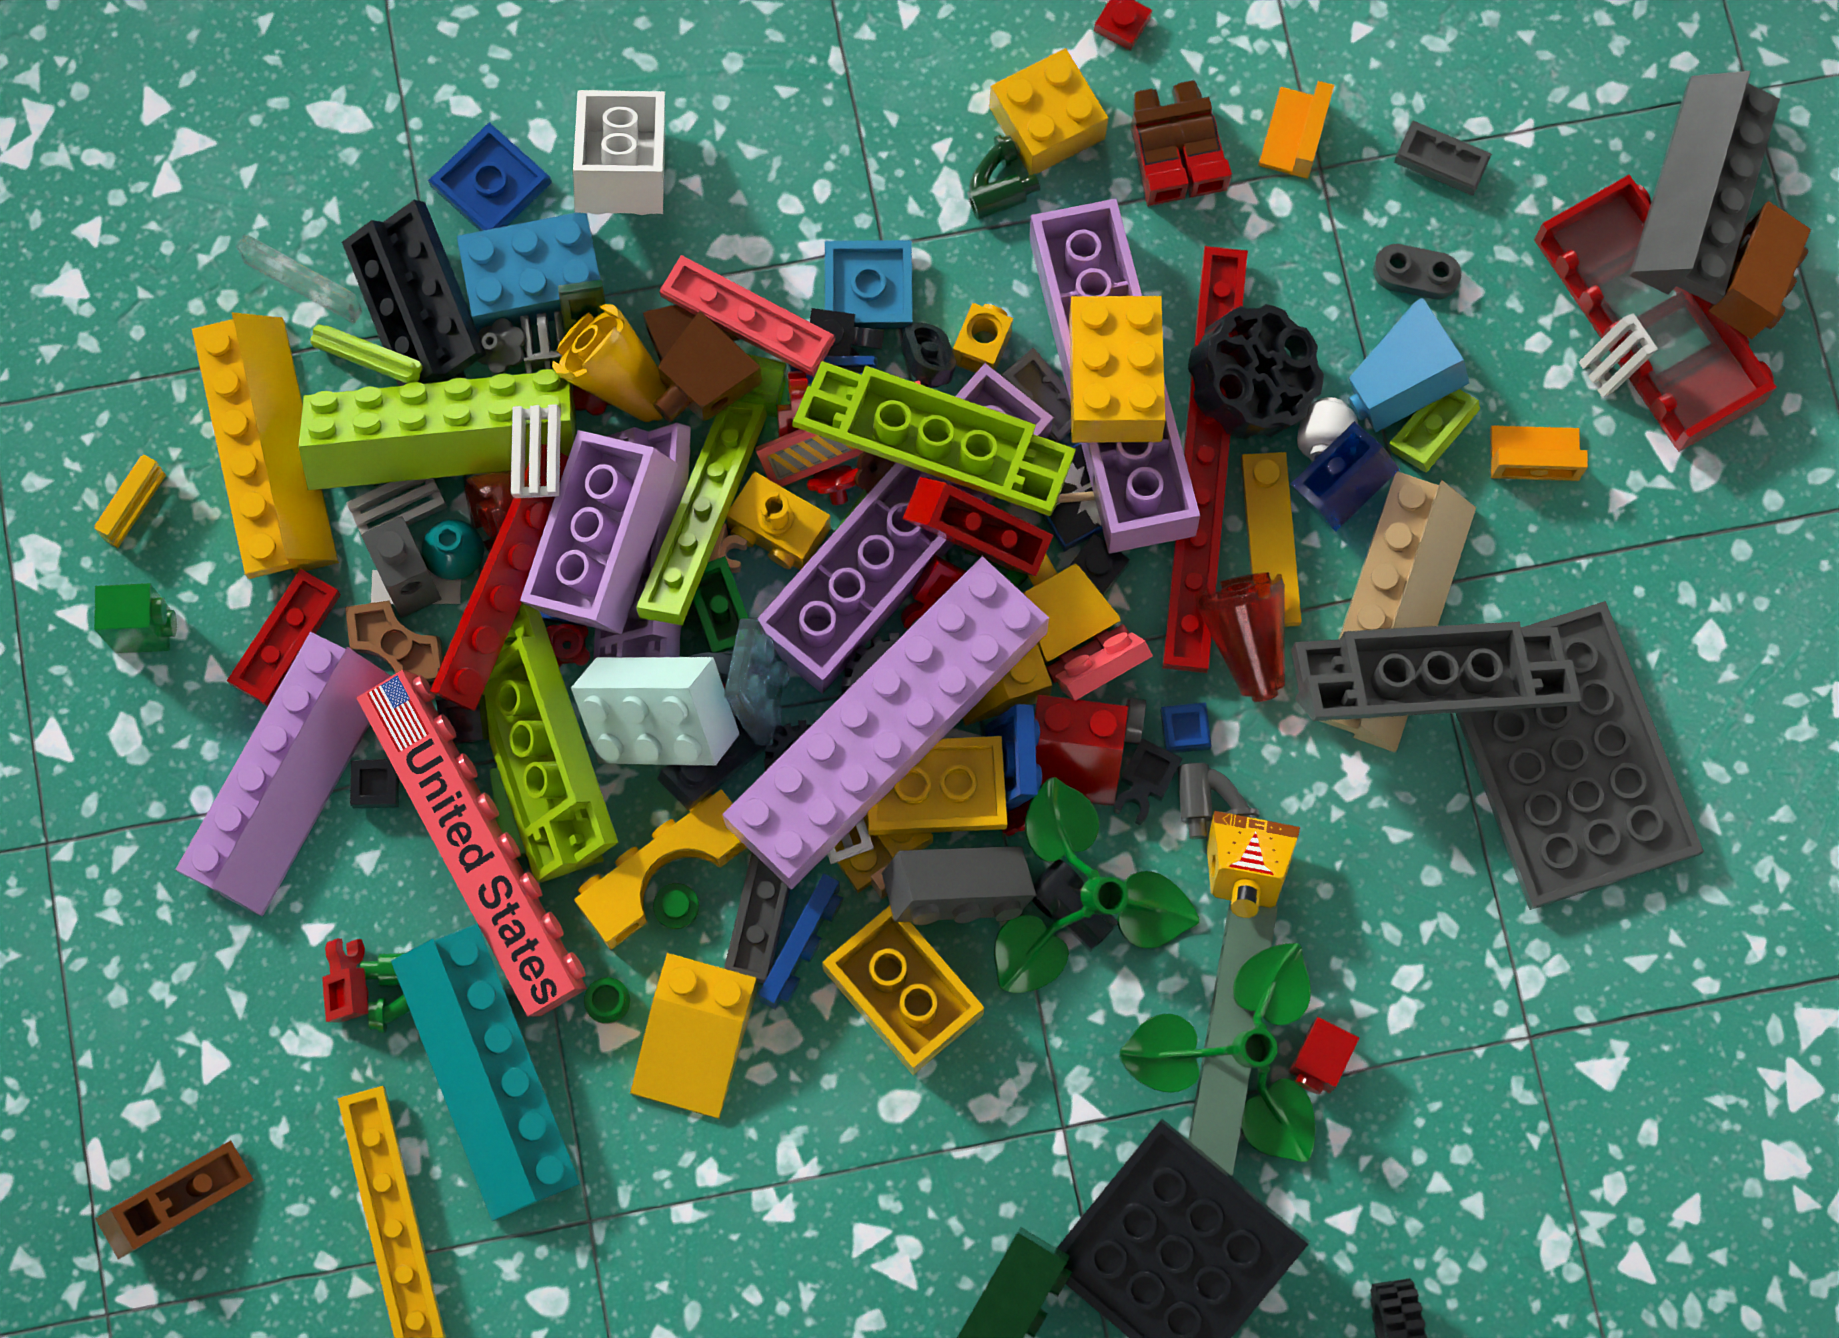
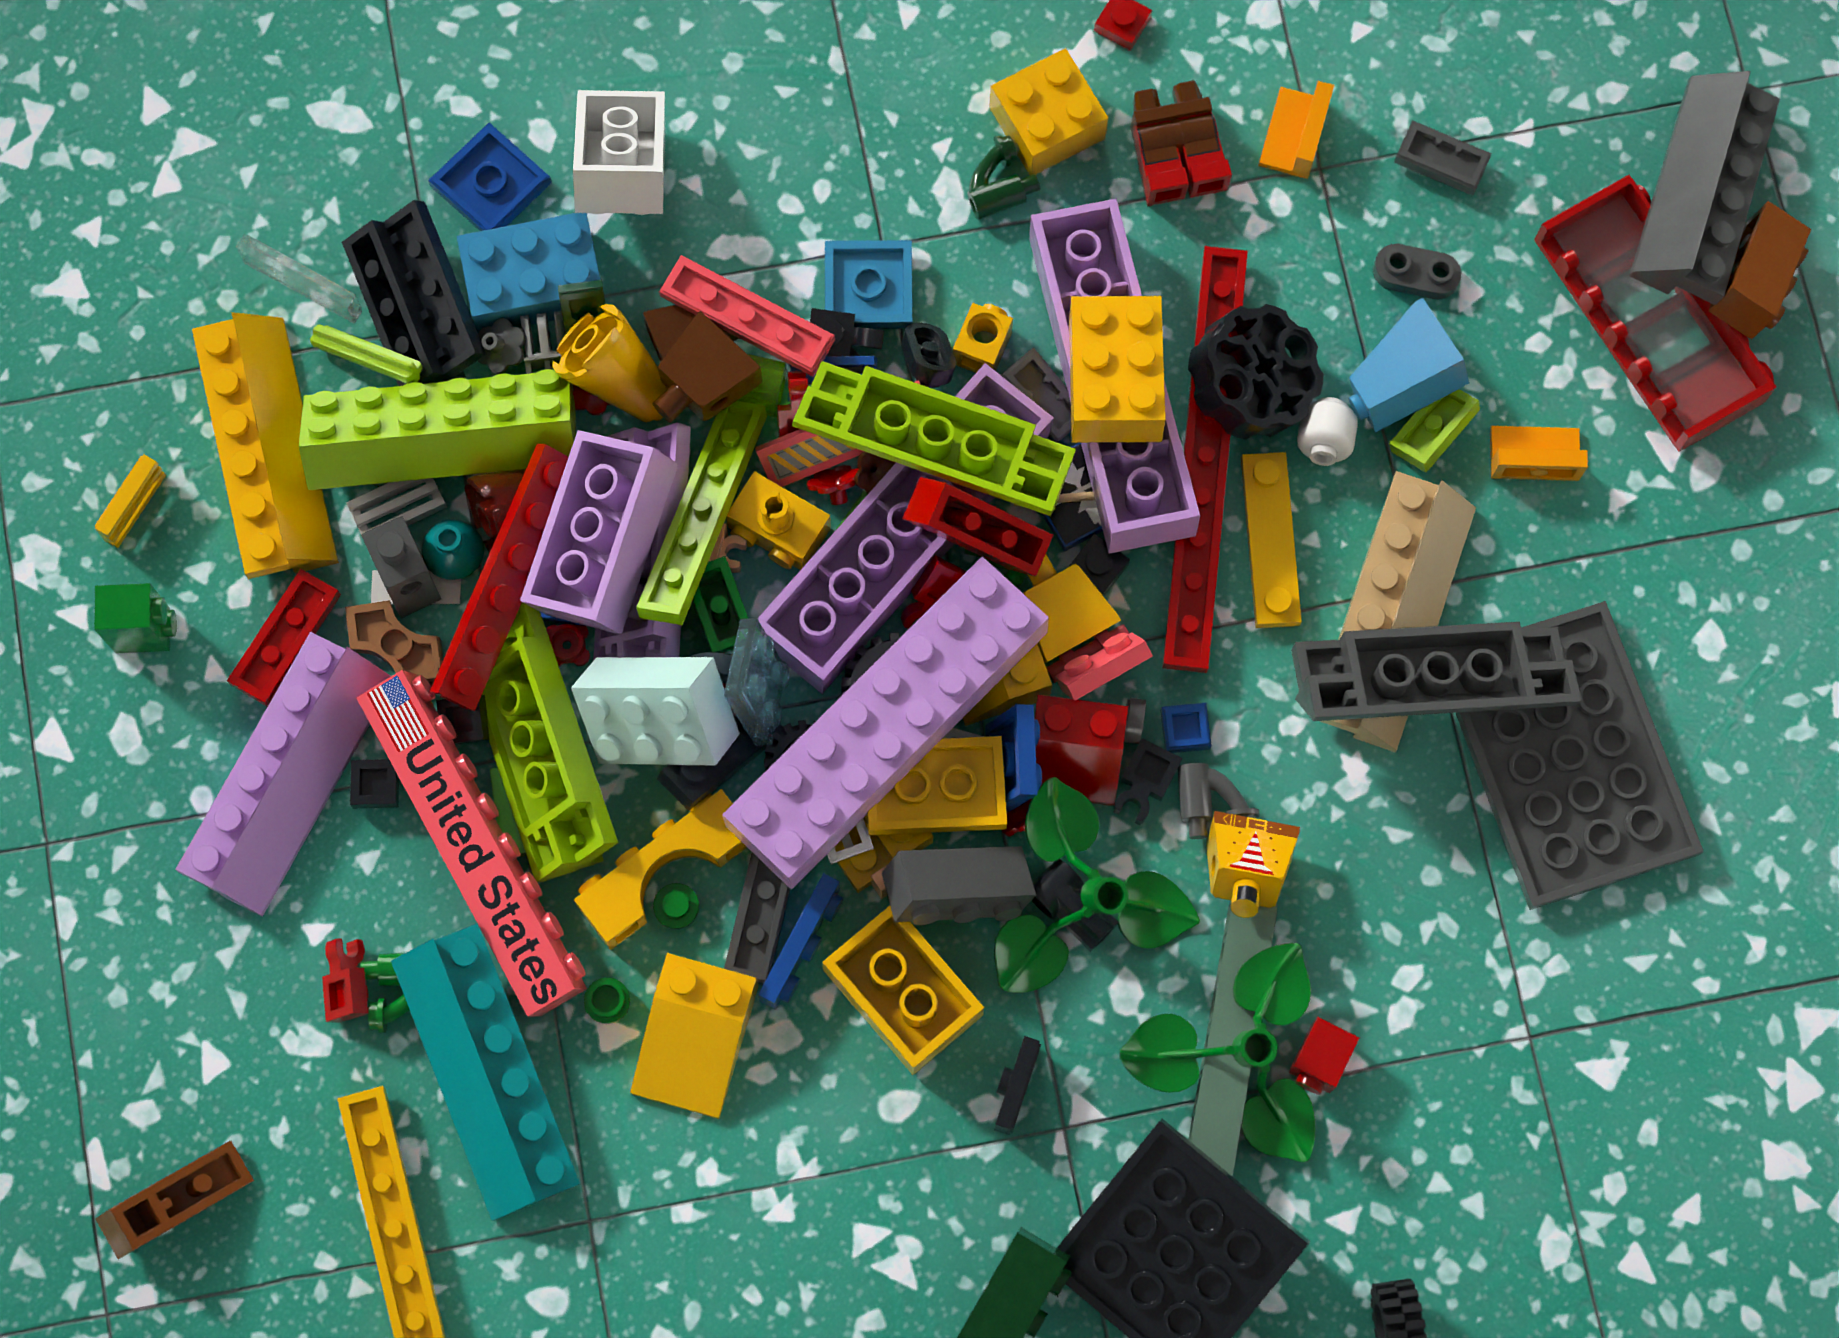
(535, 415): white tile -> none
(1015, 1083): none -> black plate
(1249, 631): clear red cone -> none
(1345, 476): clear blue brick -> none
(1601, 369): white tile -> none

